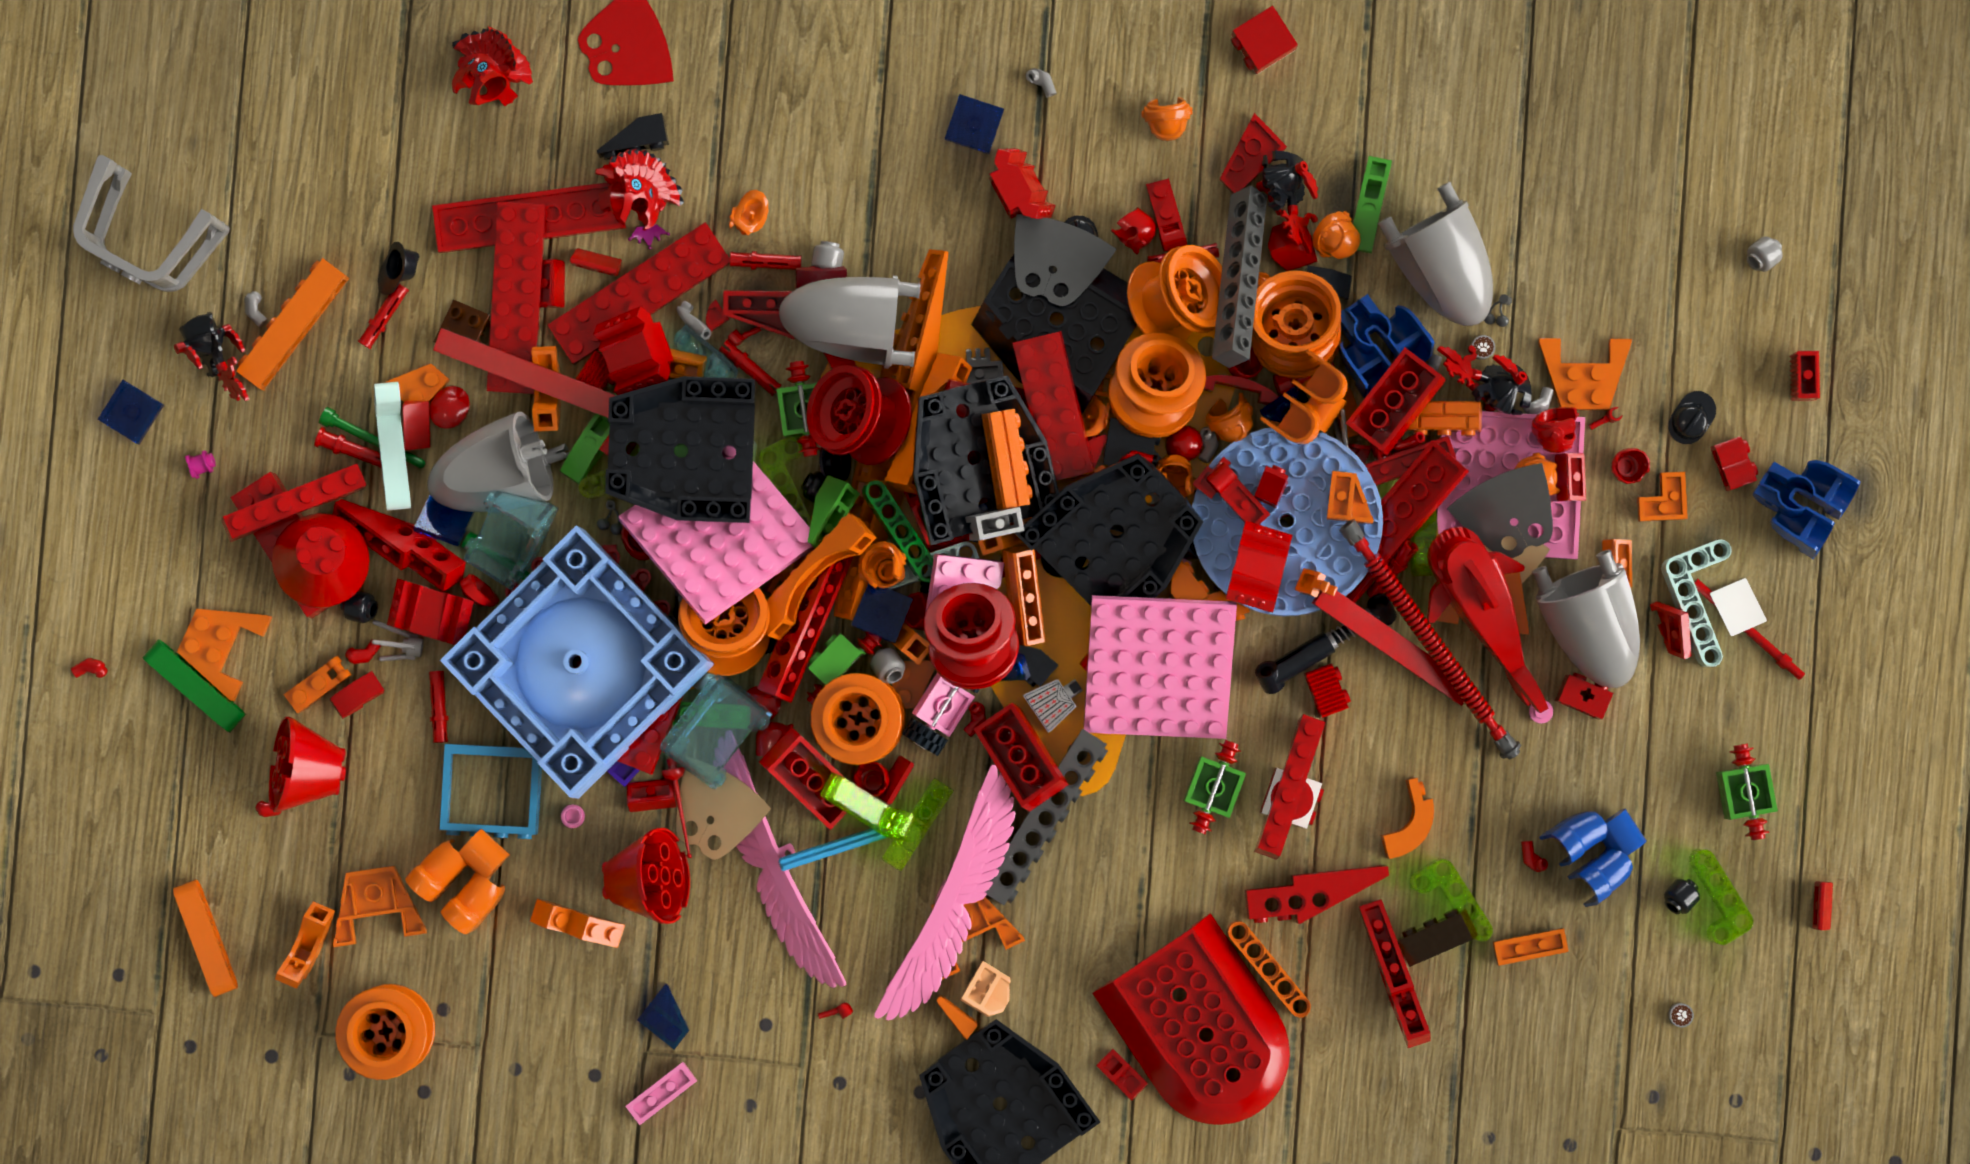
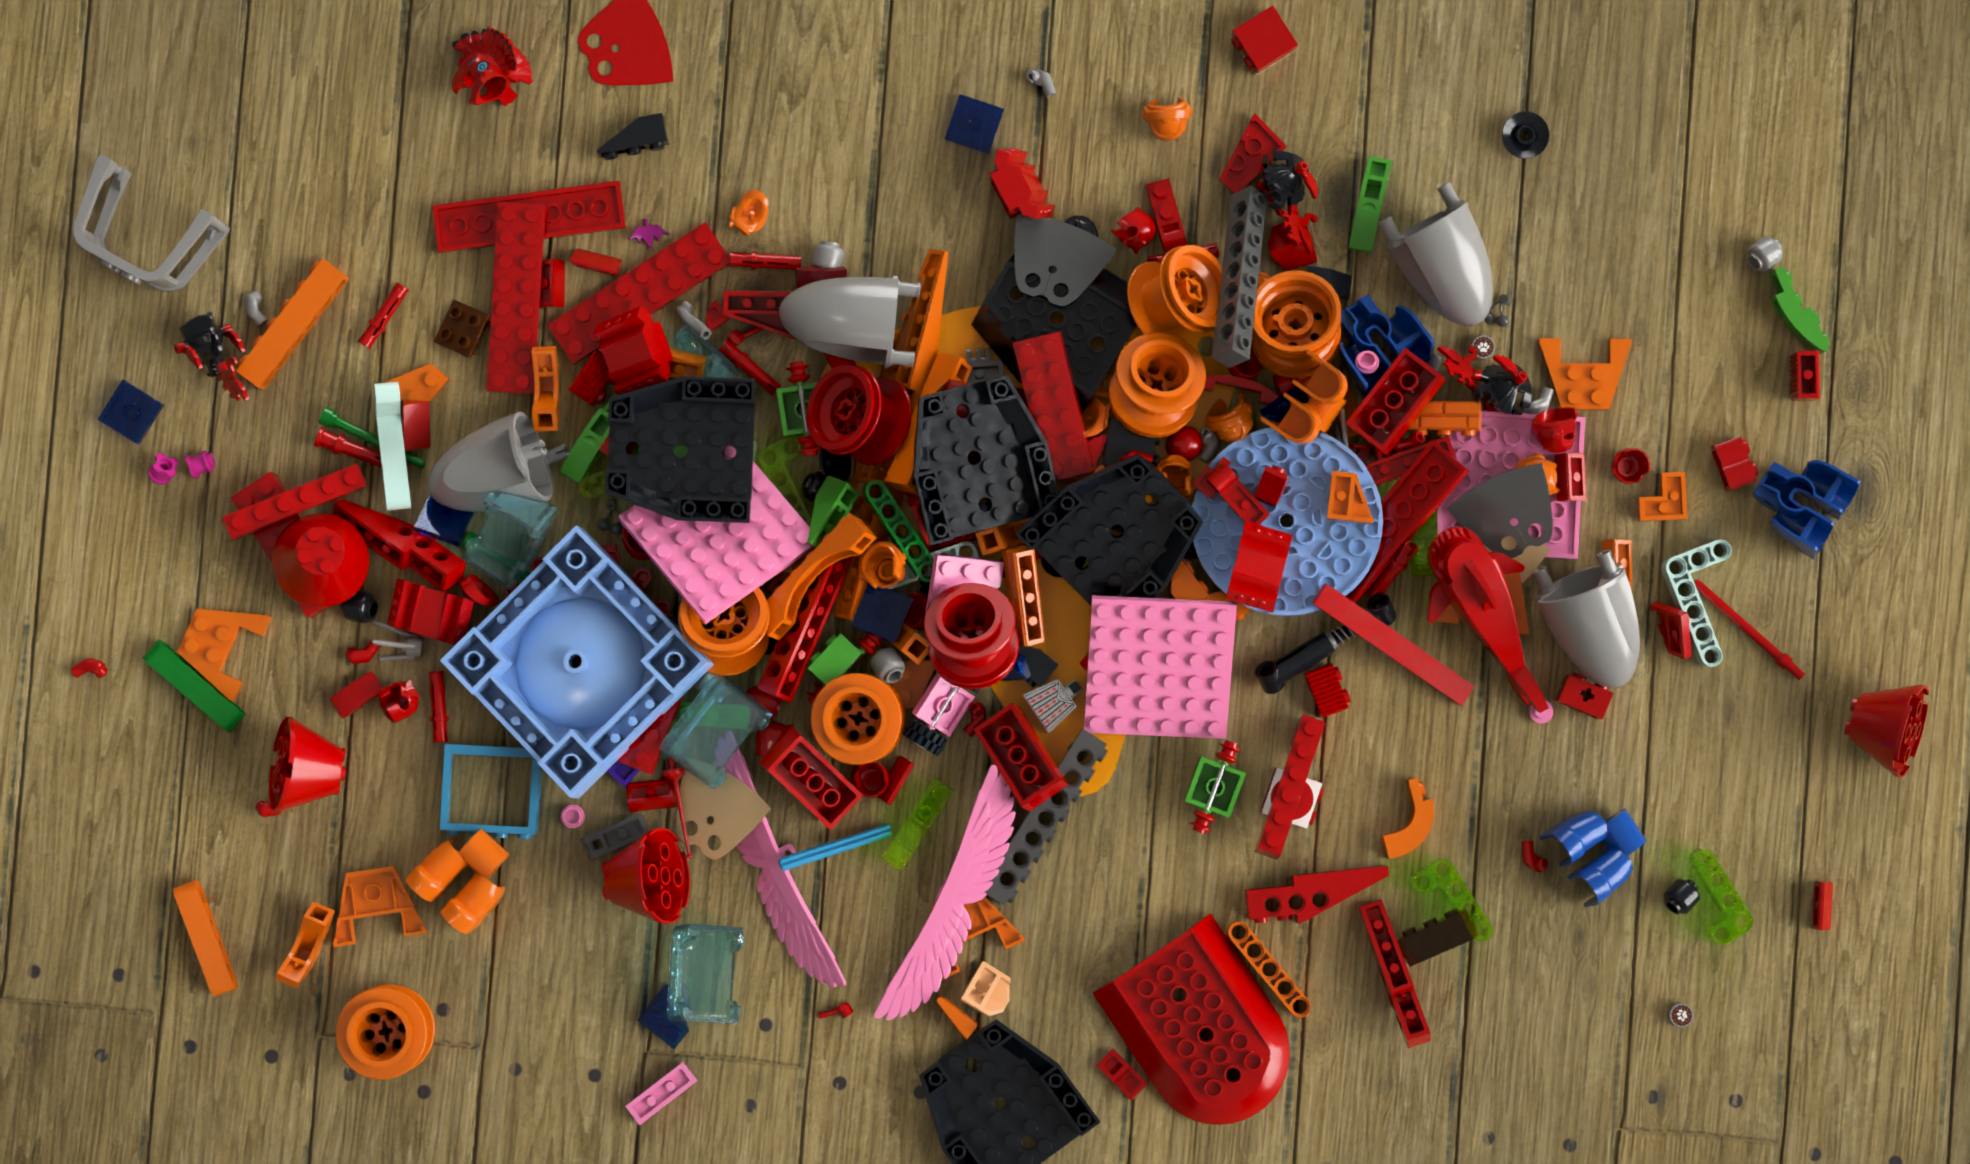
(163, 469): none -> dark pink brick
(317, 685): orange plate -> none
(397, 267): black piece -> none
(398, 700): none -> red helmet
(449, 407): red hat -> none
(523, 372): red tile -> none
(576, 923): orange arch -> none
(615, 836): none -> dark grey plate
(639, 184): red piece -> none
(703, 974): none -> clear light blue windscreen
(867, 809): clear neon green beam -> none
(994, 523): light grey brick -> none
(1006, 458): orange brick -> none
(1312, 582): orange plate -> none
(1336, 236): orange helmet -> none
(1367, 362): none -> bright pink plate
(1447, 663): red hose -> none
(1526, 123): none -> black dish
(1530, 946): orange plate -> none
(1607, 418): red hand -> none
(1692, 417): black piece -> none
(1738, 607): white sticker -> none
(1747, 791): bright green brick -> none
(1800, 322): none -> bright green slope
(1889, 725): none -> red cone

